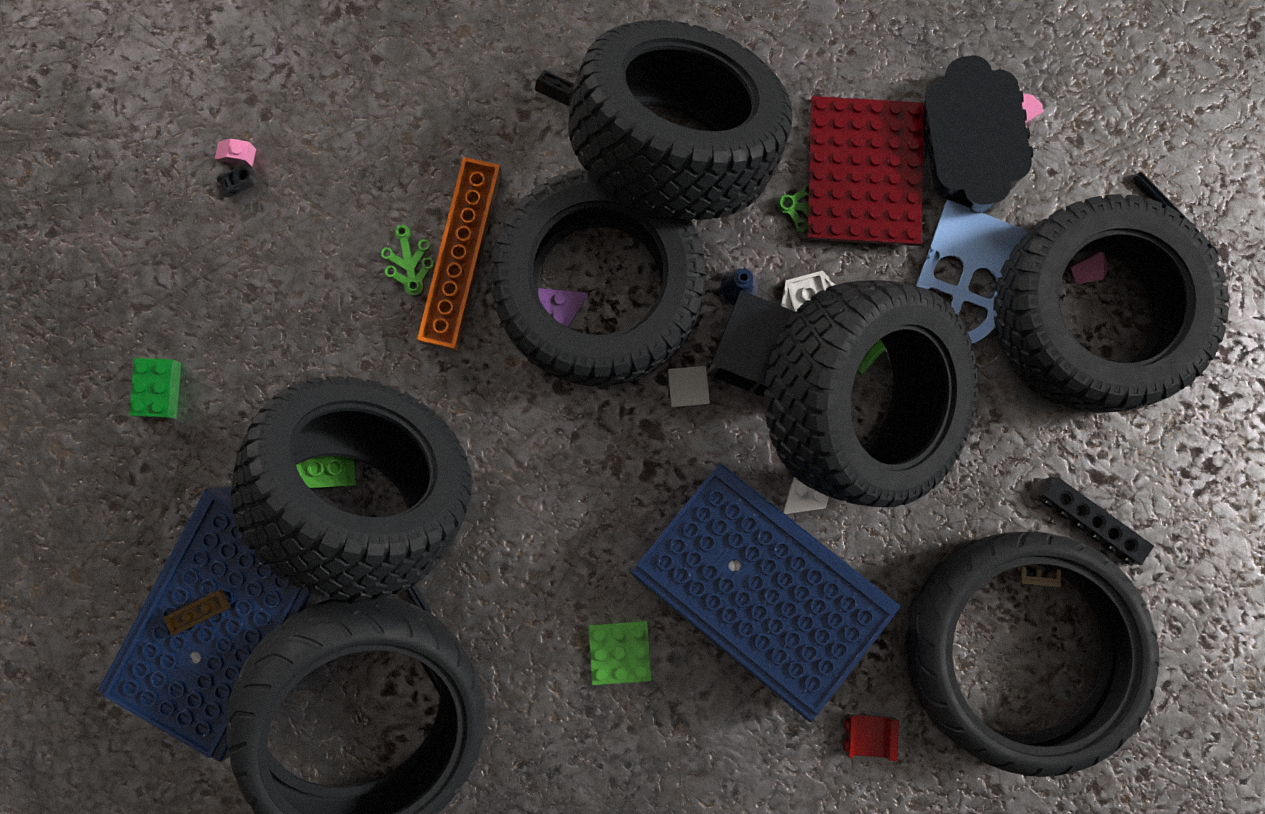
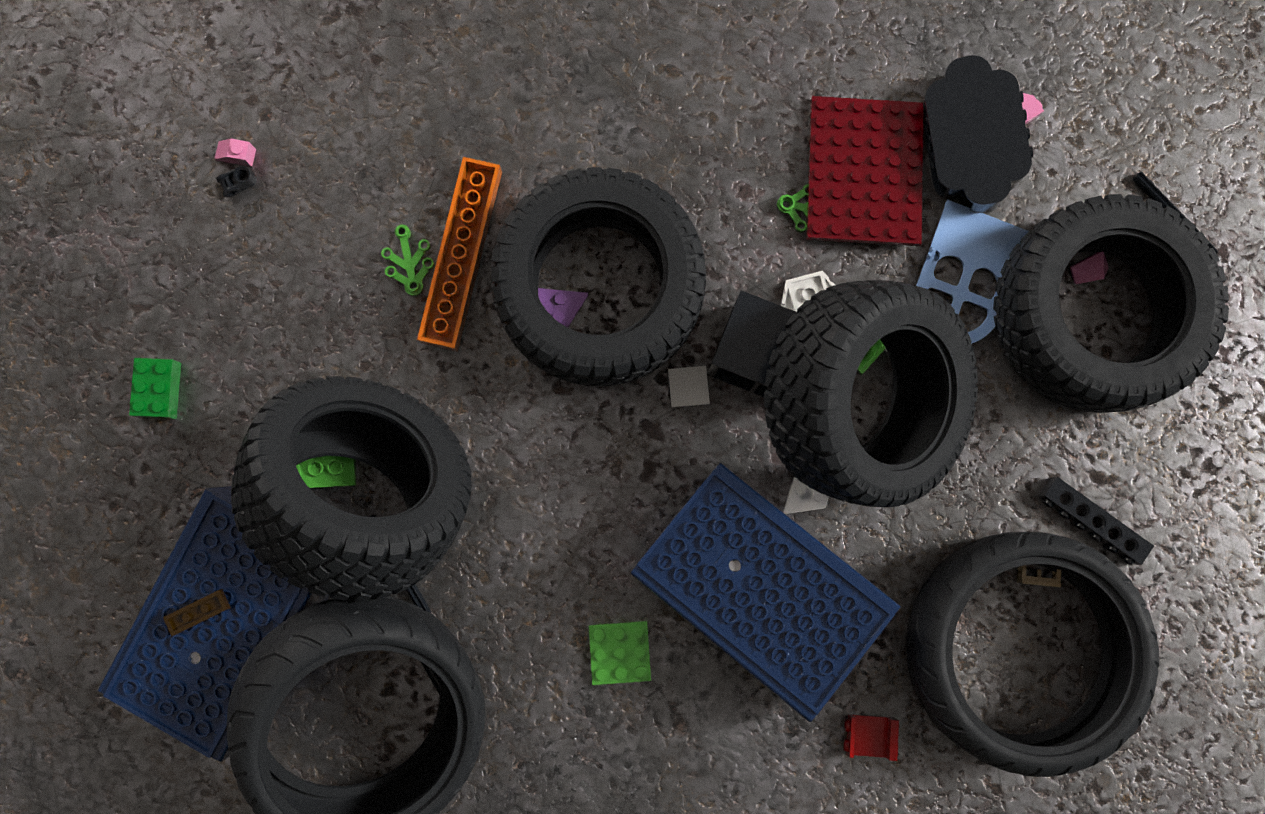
(554, 87): black slope -> none
(666, 164): black tyre -> none
(738, 280): dark blue cone -> none

